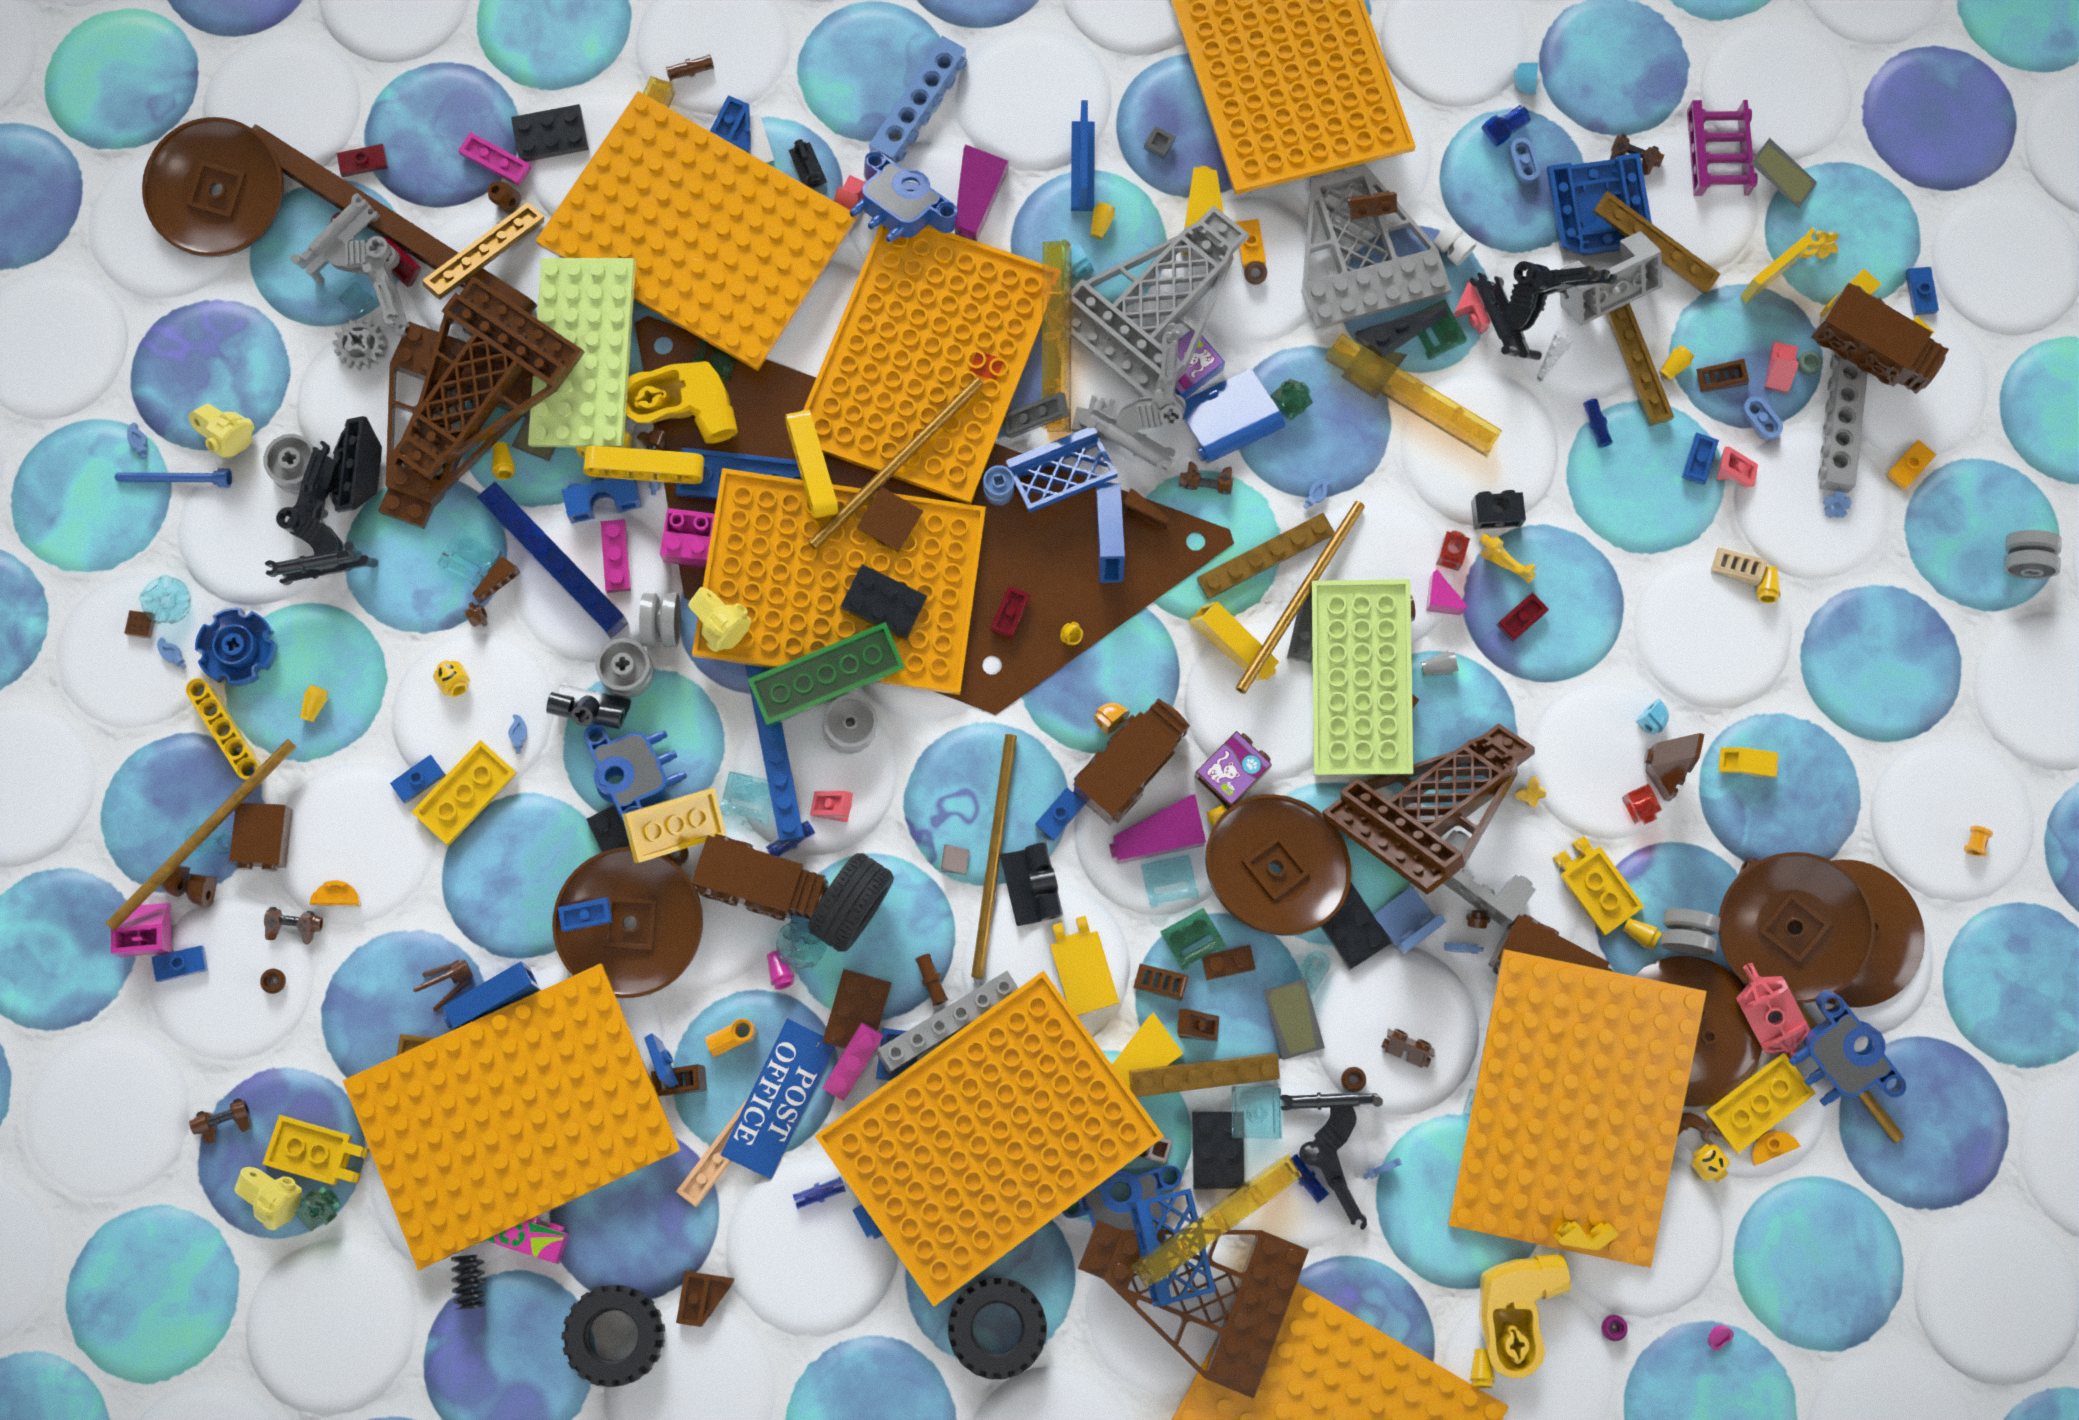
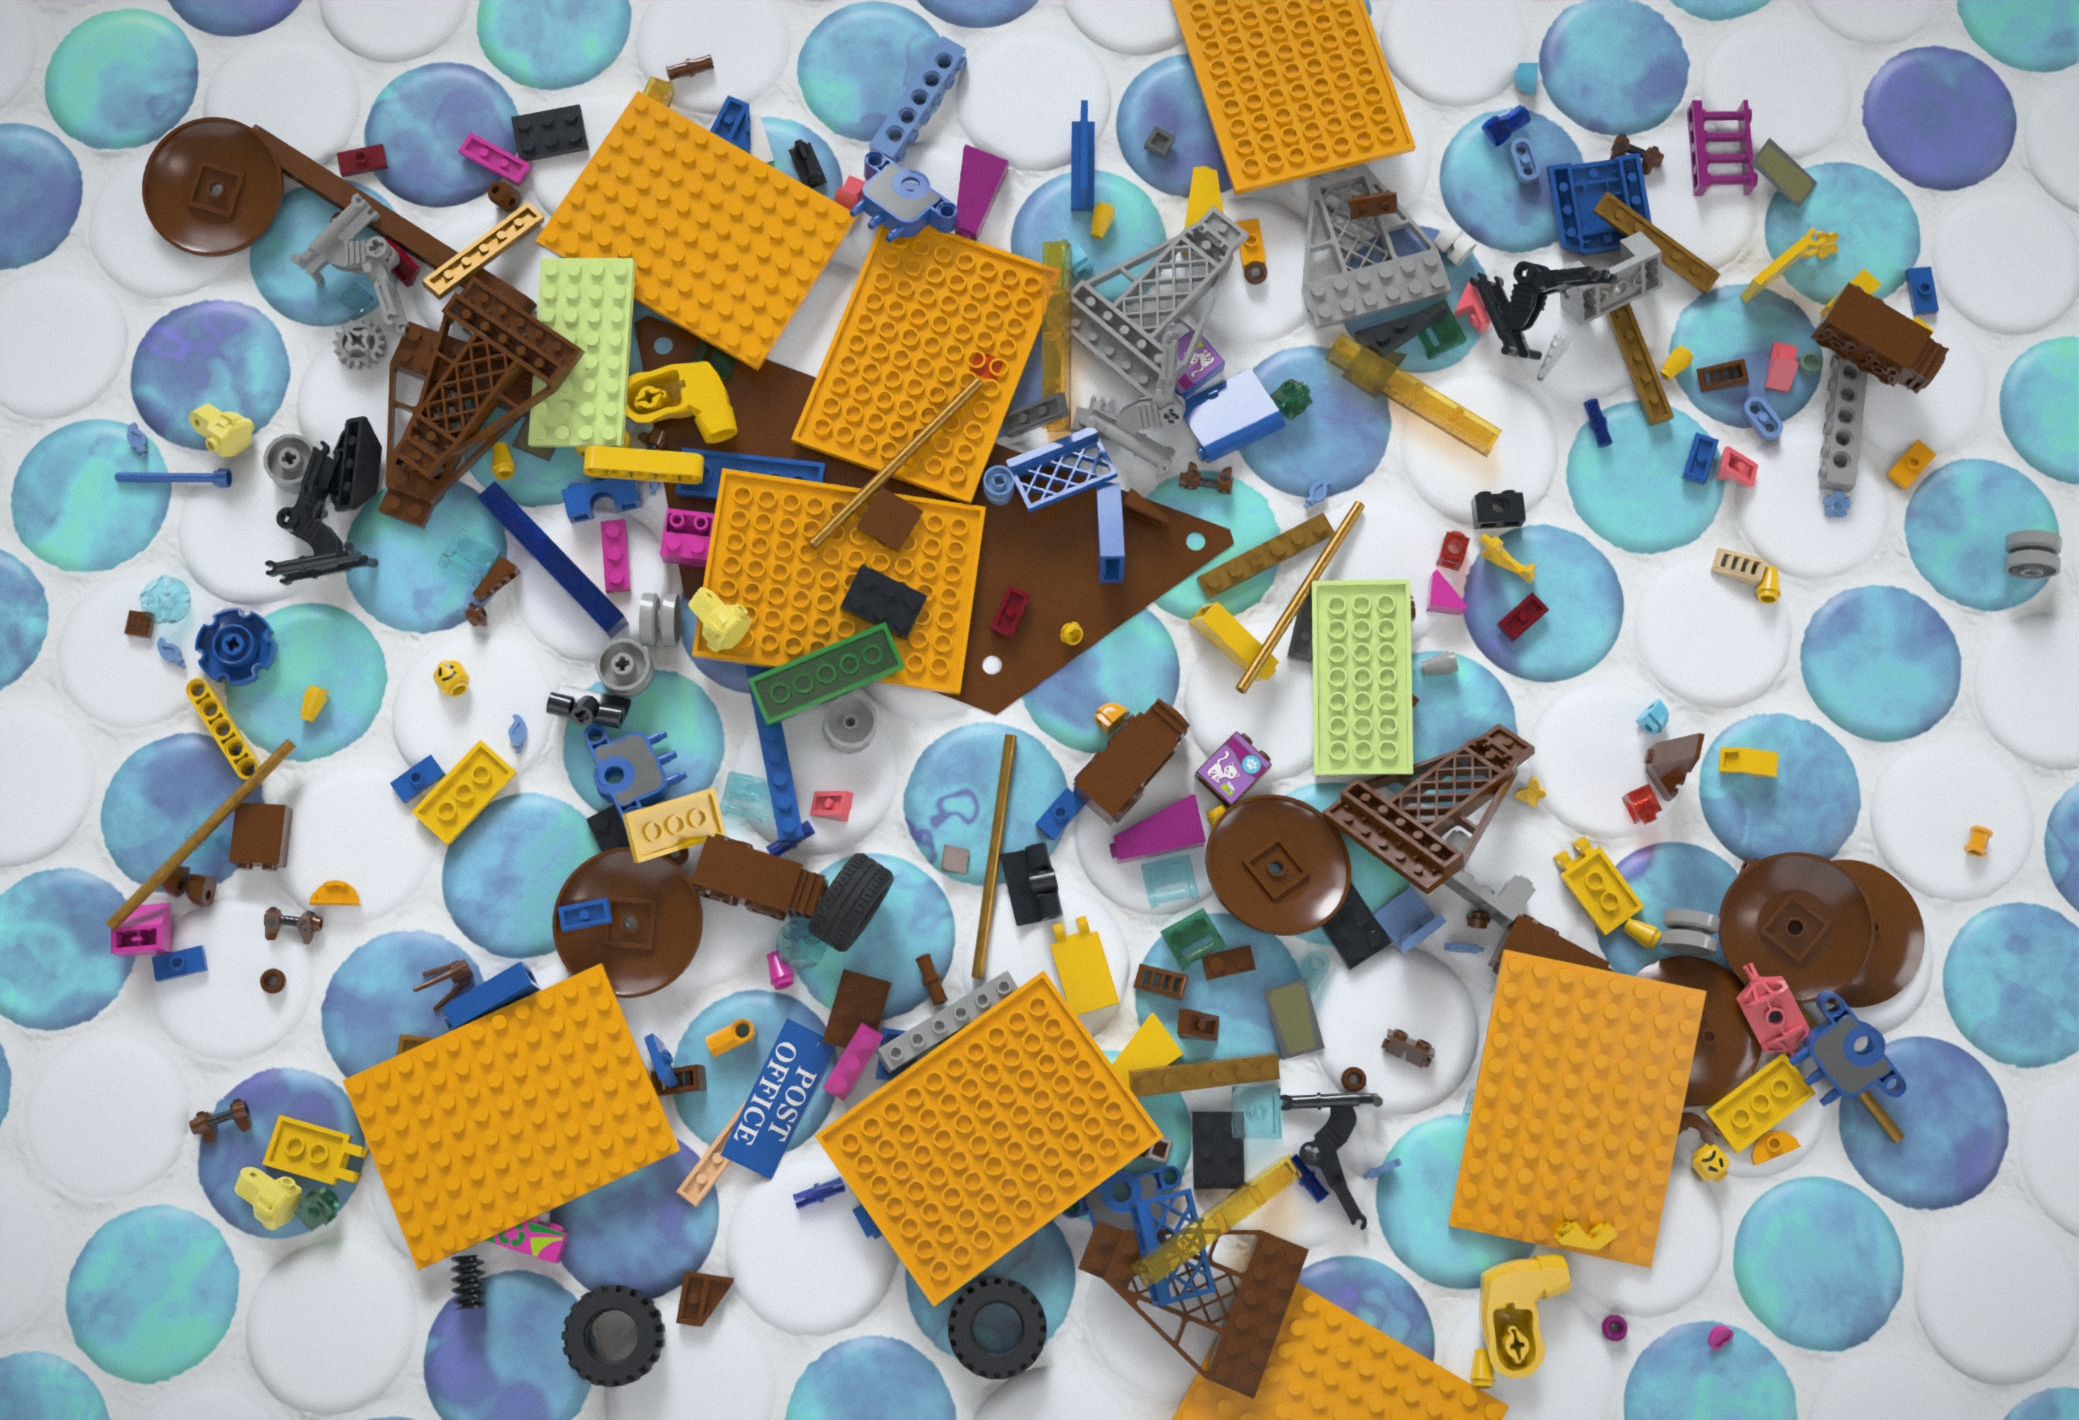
(811, 464): yellow beam -> none

